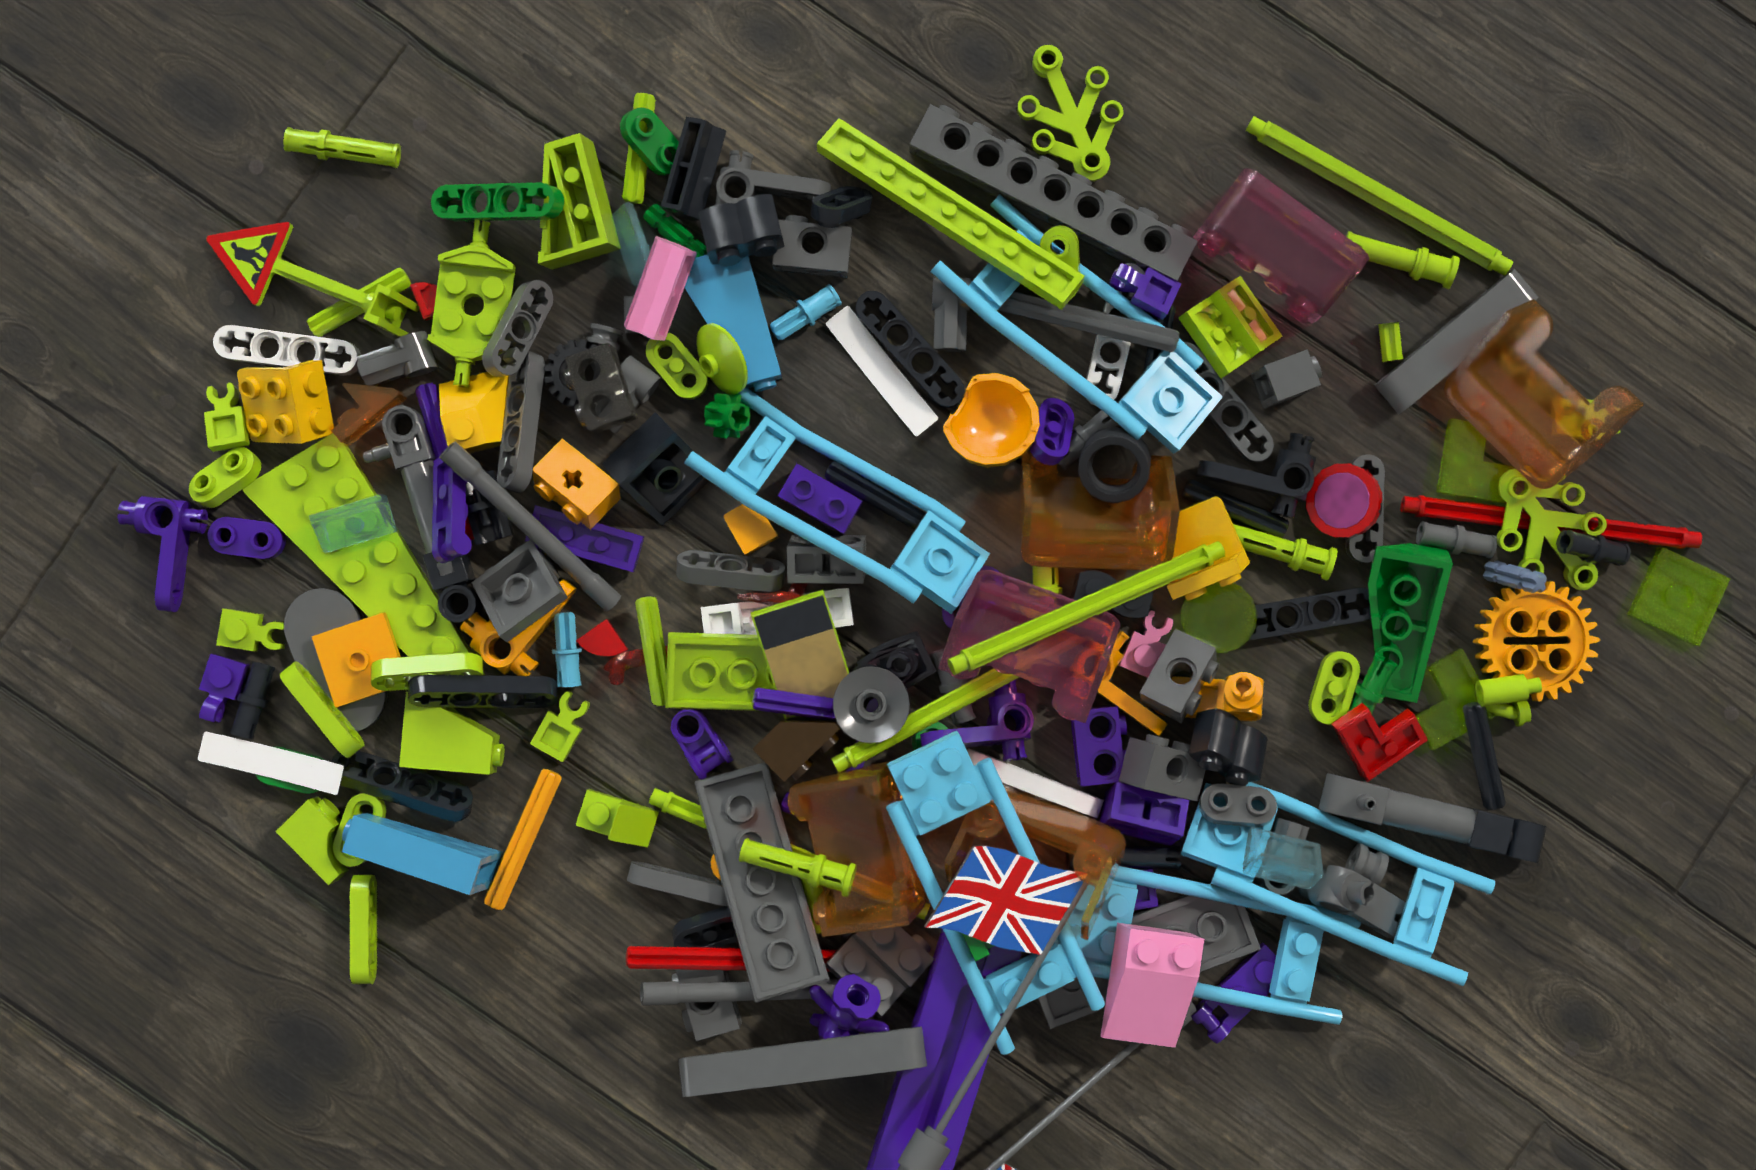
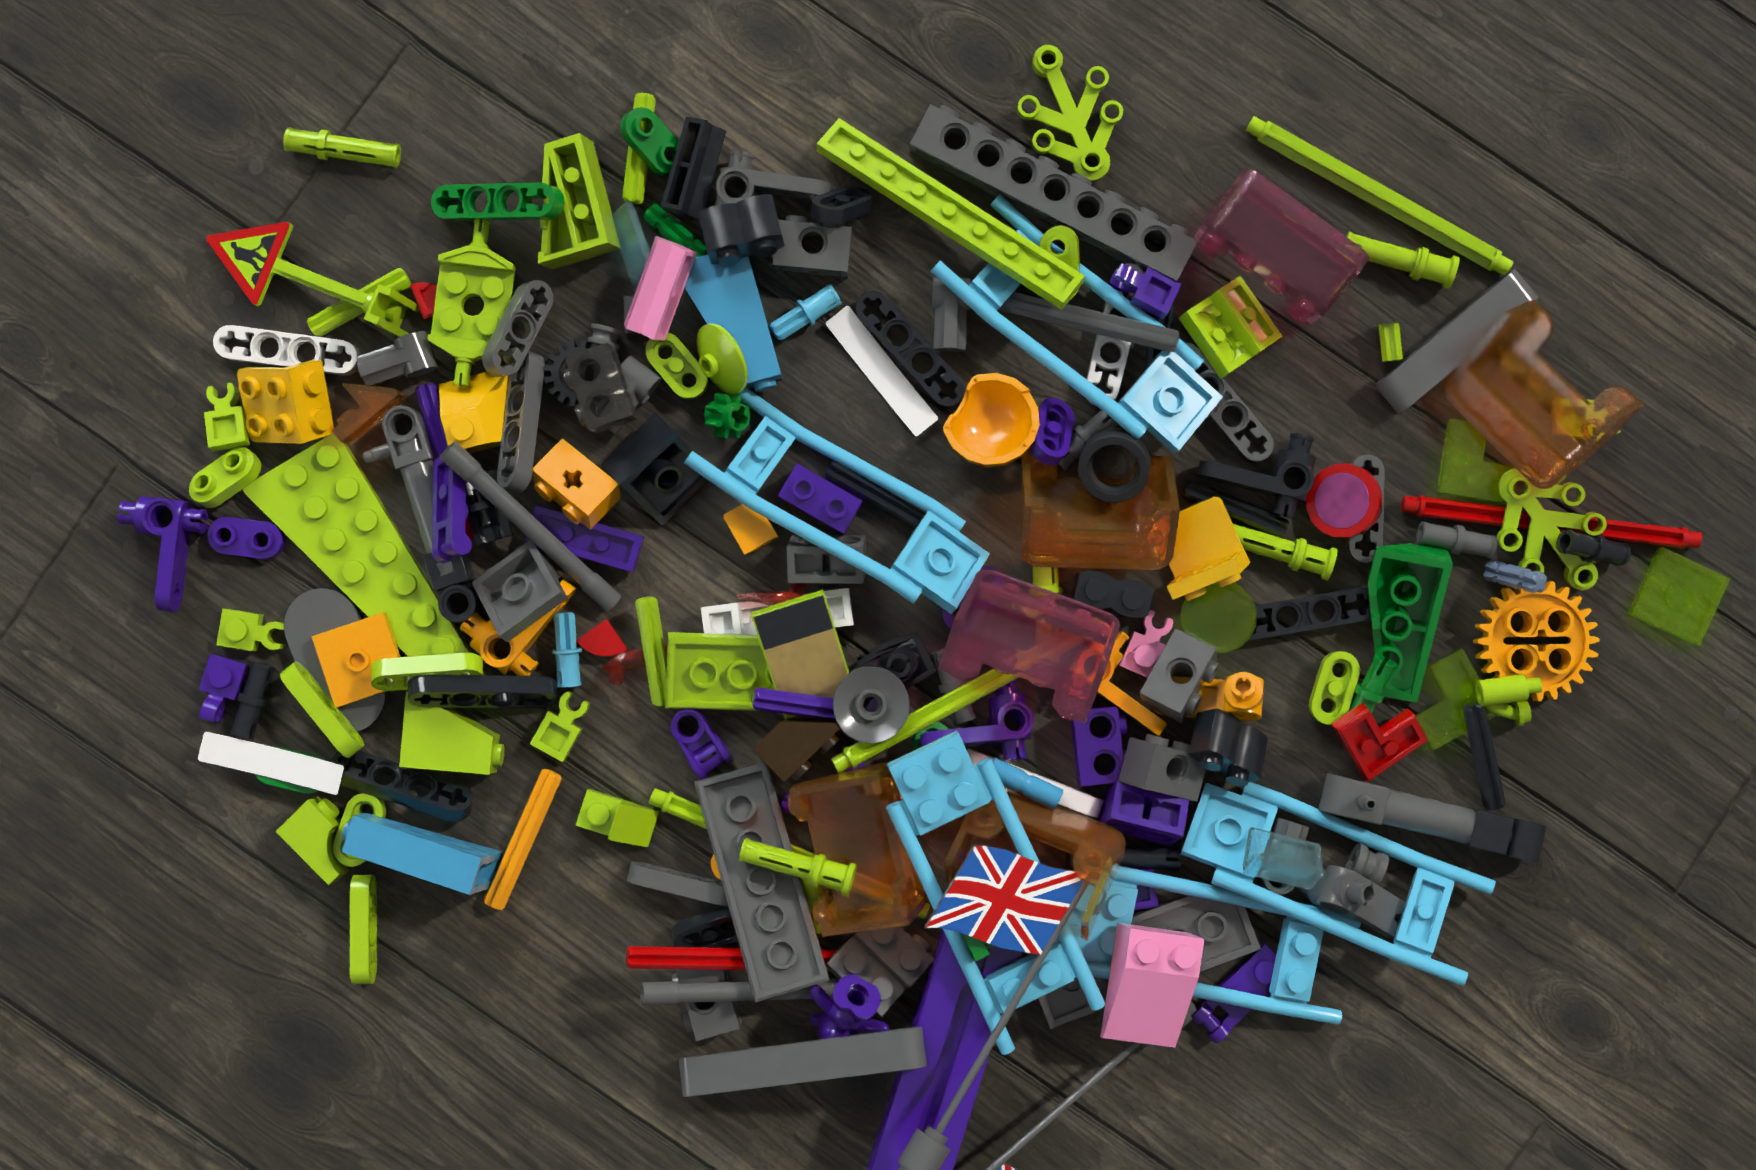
(353, 523): clear light blue slope -> none
(730, 571): dark grey beam -> none
(1028, 785): none -> dark azure piece
(1086, 607): lime piece -> none
(1238, 805): dark grey plate -> none
(1287, 378): dark grey brick -> none

